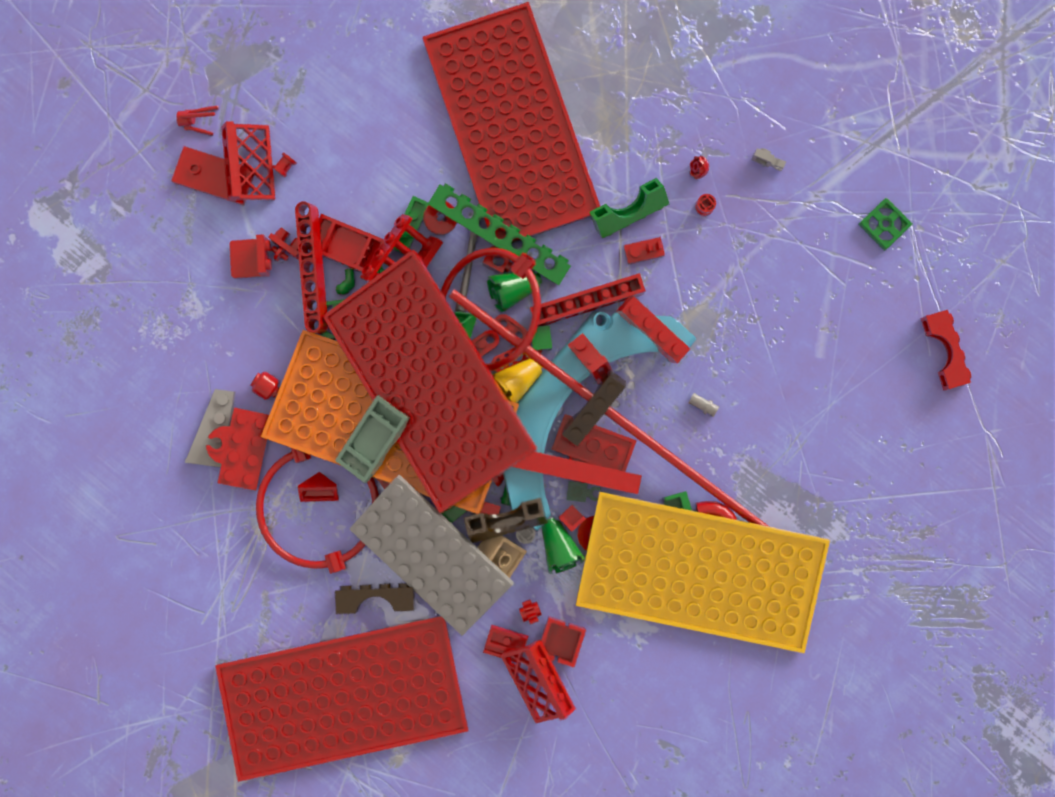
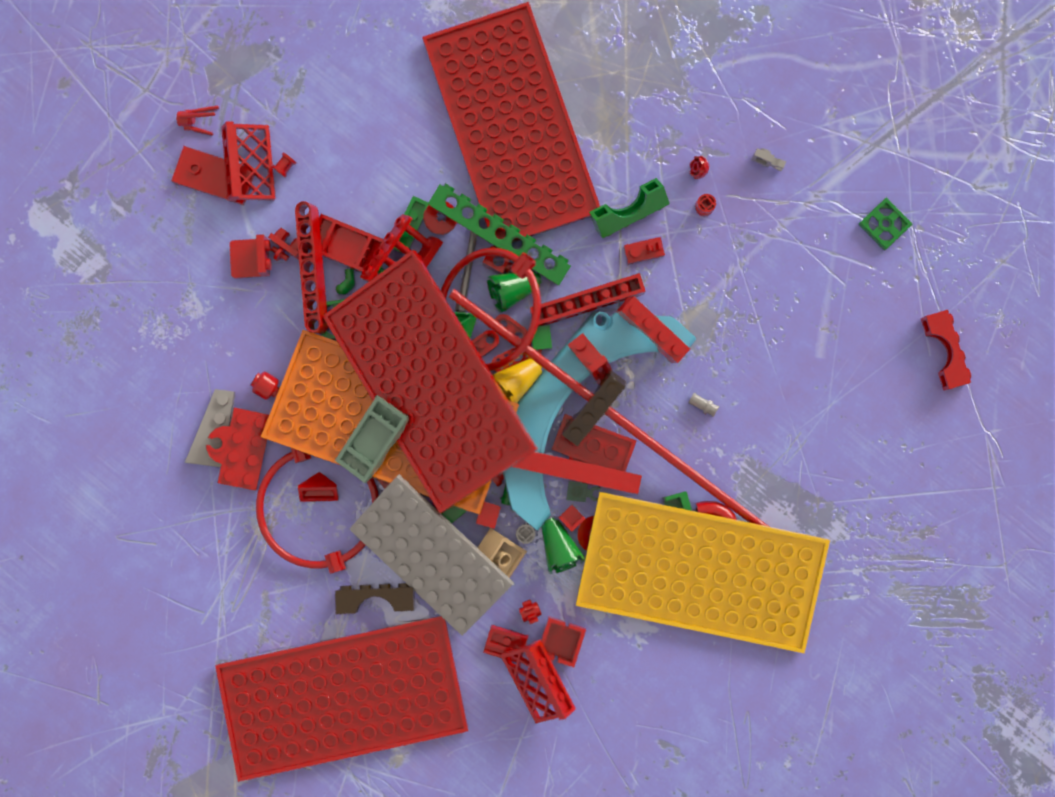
(487, 526): dark brown arch -> none

